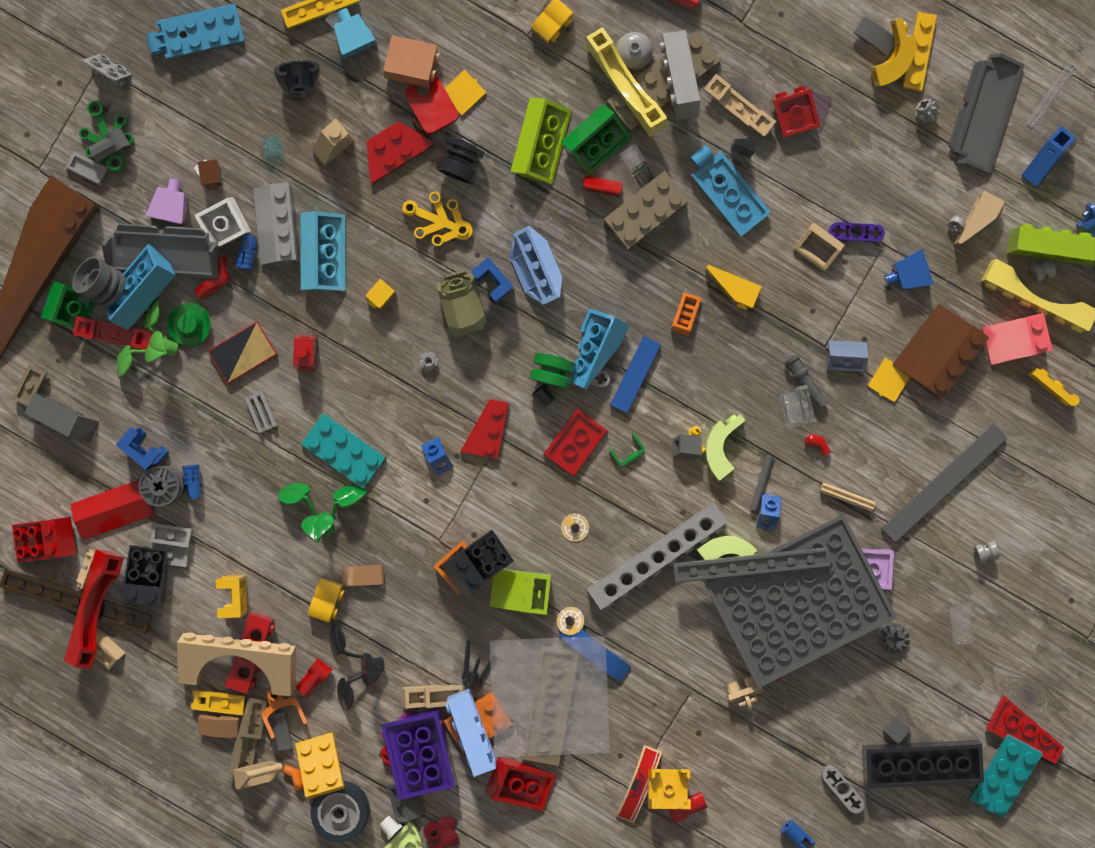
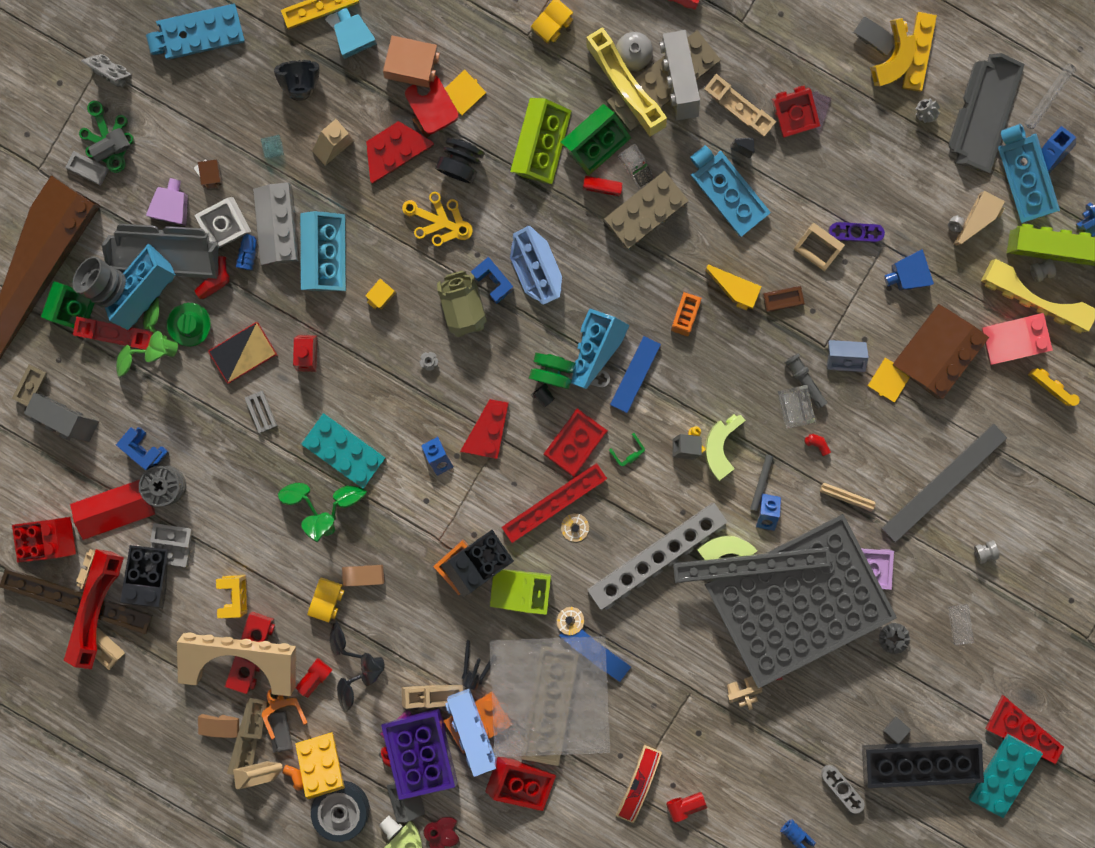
(191, 479): blue hinge -> none
(218, 702): yellow plate -> none
(554, 502): none -> red plate
(668, 789): yellow panel -> none
(783, 299): none -> reddish brown tile
(1028, 183): none -> dark azure hinge

